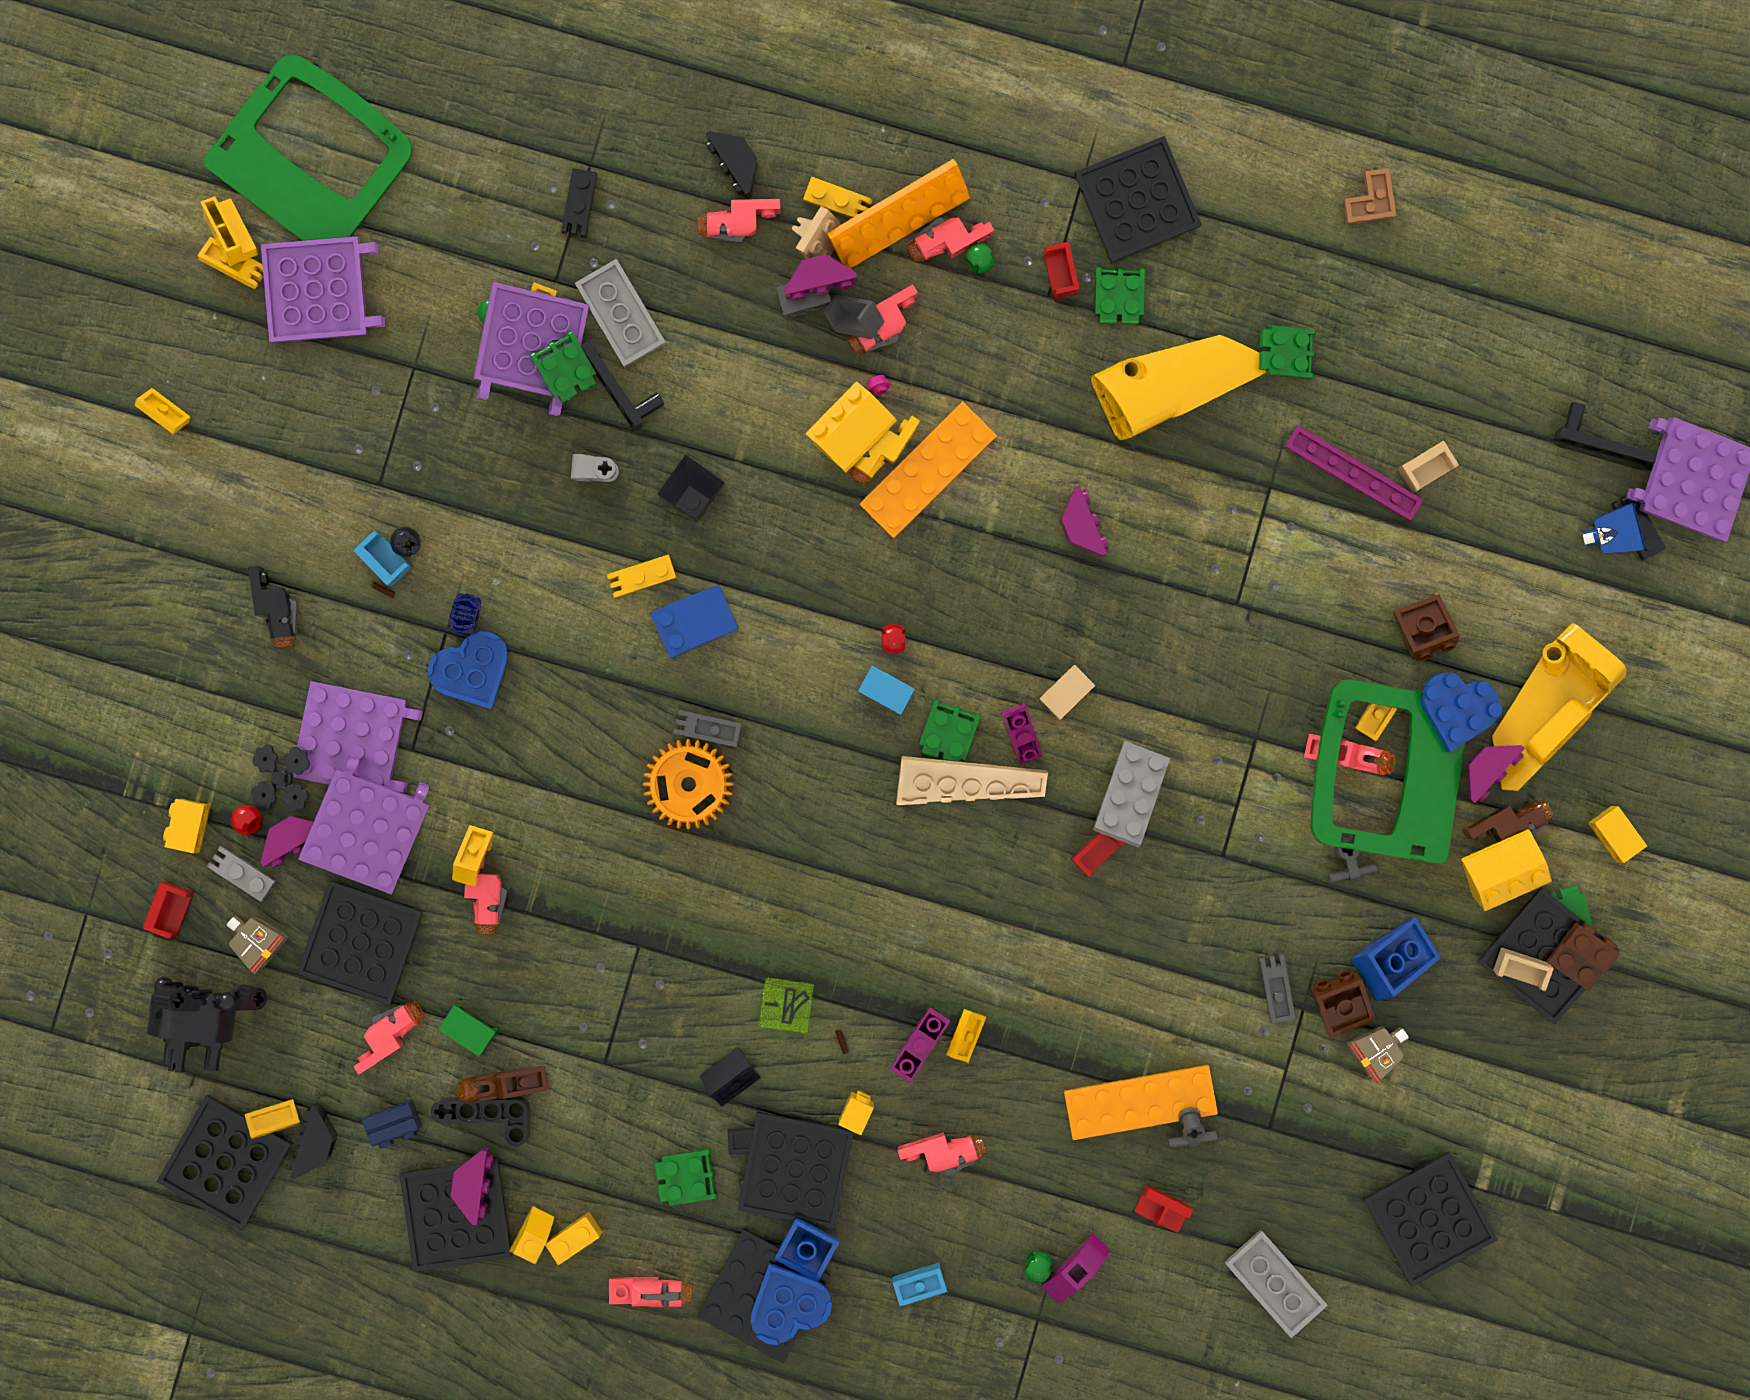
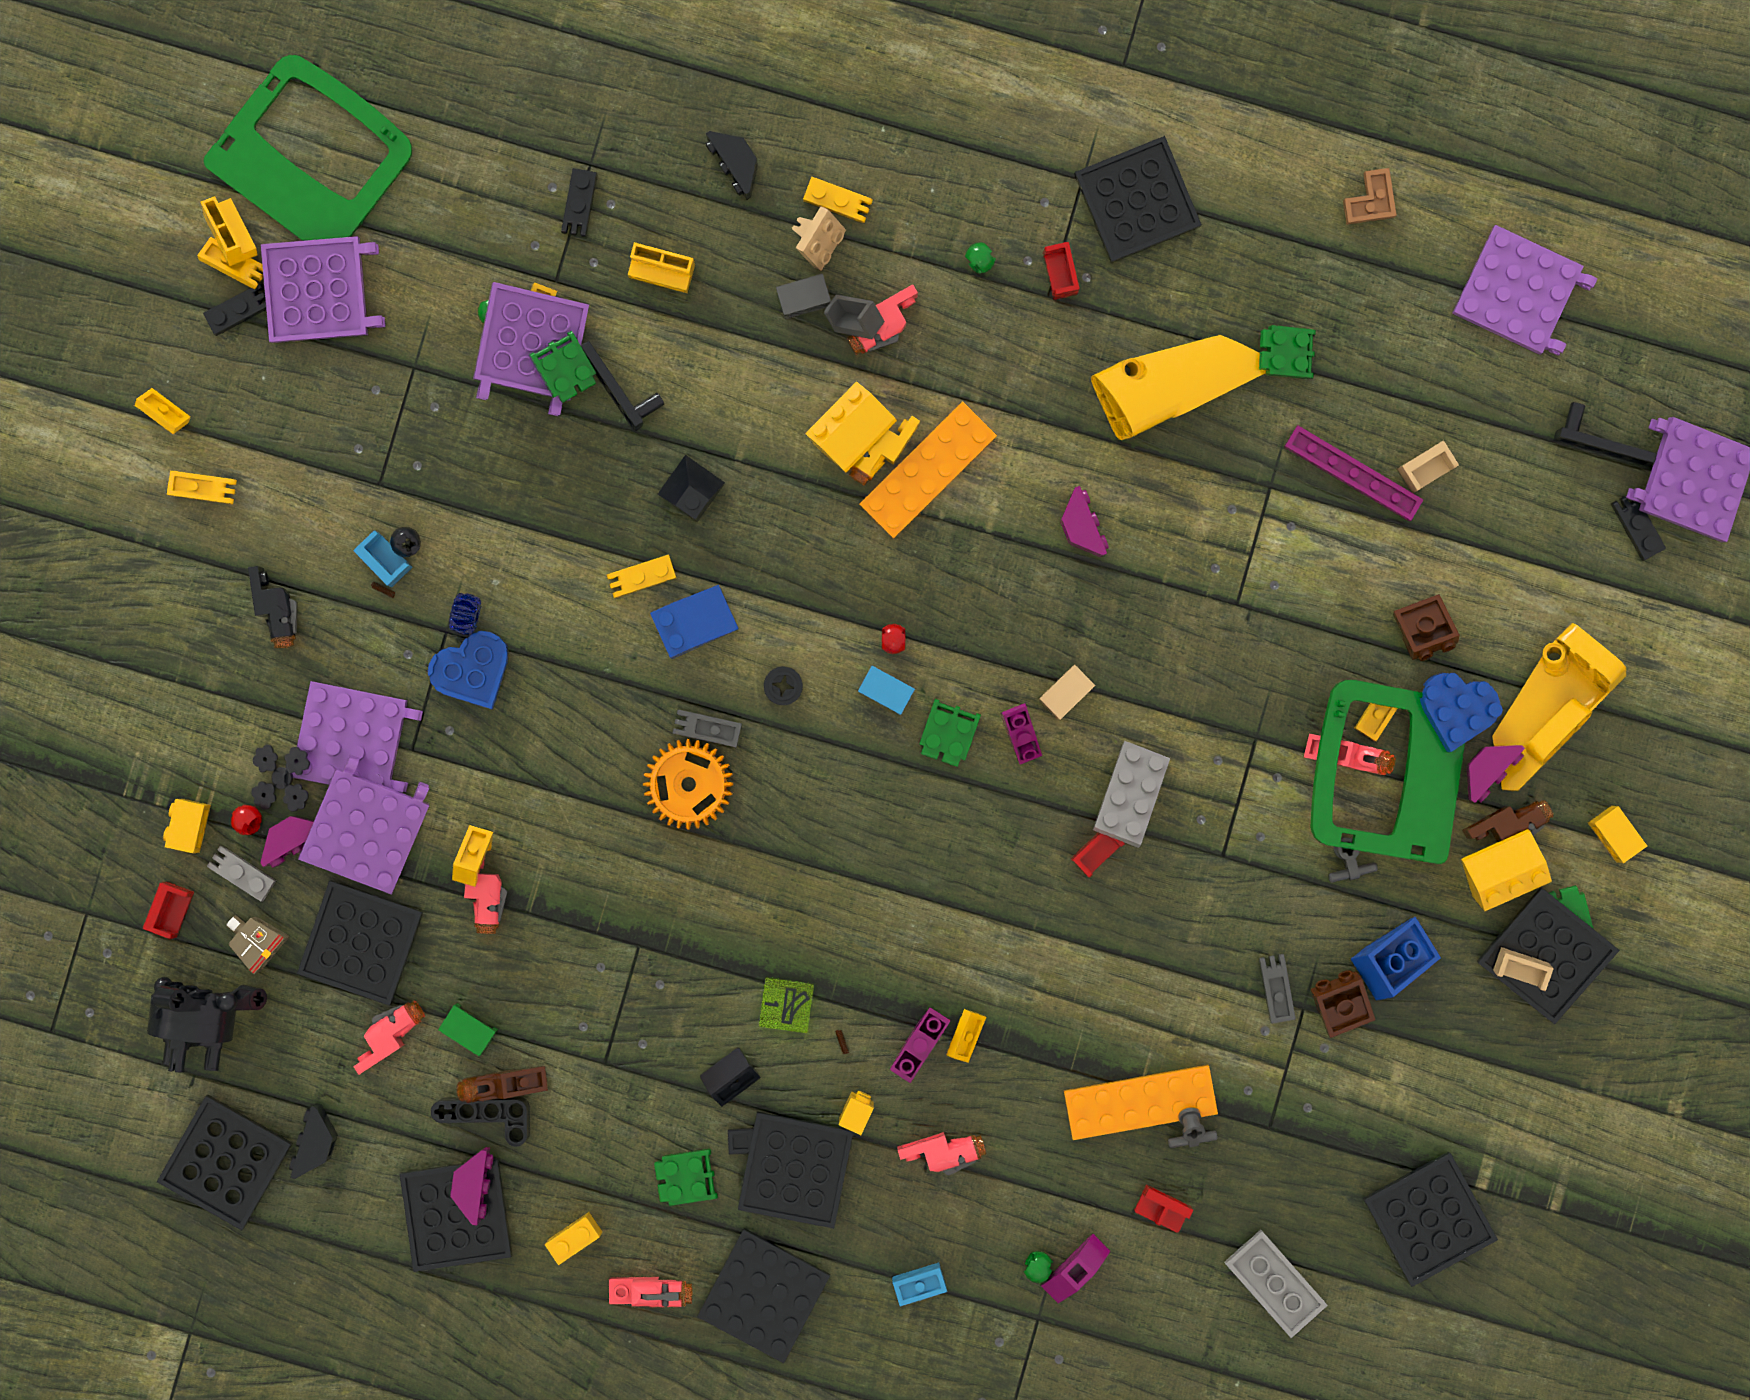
(200, 487): none -> yellow hinge
(236, 310): none -> black hinge
(272, 1119): yellow tile -> none
(391, 1124): dark blue brick -> none
(533, 1235): yellow slope -> none
(588, 468): light grey piece -> none
(620, 313): light grey plate -> none
(661, 267): none -> yellow piece
(739, 222): coral plate -> none
(776, 676): none -> black gear
(788, 1304): blue plate -> none
(806, 1249): blue slope -> none
(819, 276): magenta slope -> none
(878, 385): dark pink plate -> none
(899, 215): light orange plate -> none
(944, 781): tan wing -> none
(947, 235): coral plate -> none
(1119, 295): green plate -> none
(1378, 1051): dark tan torso -> none
(1520, 291): none -> medium lavender plate
(1583, 955): reddish brown plate -> none
(1617, 531): blue torso -> none

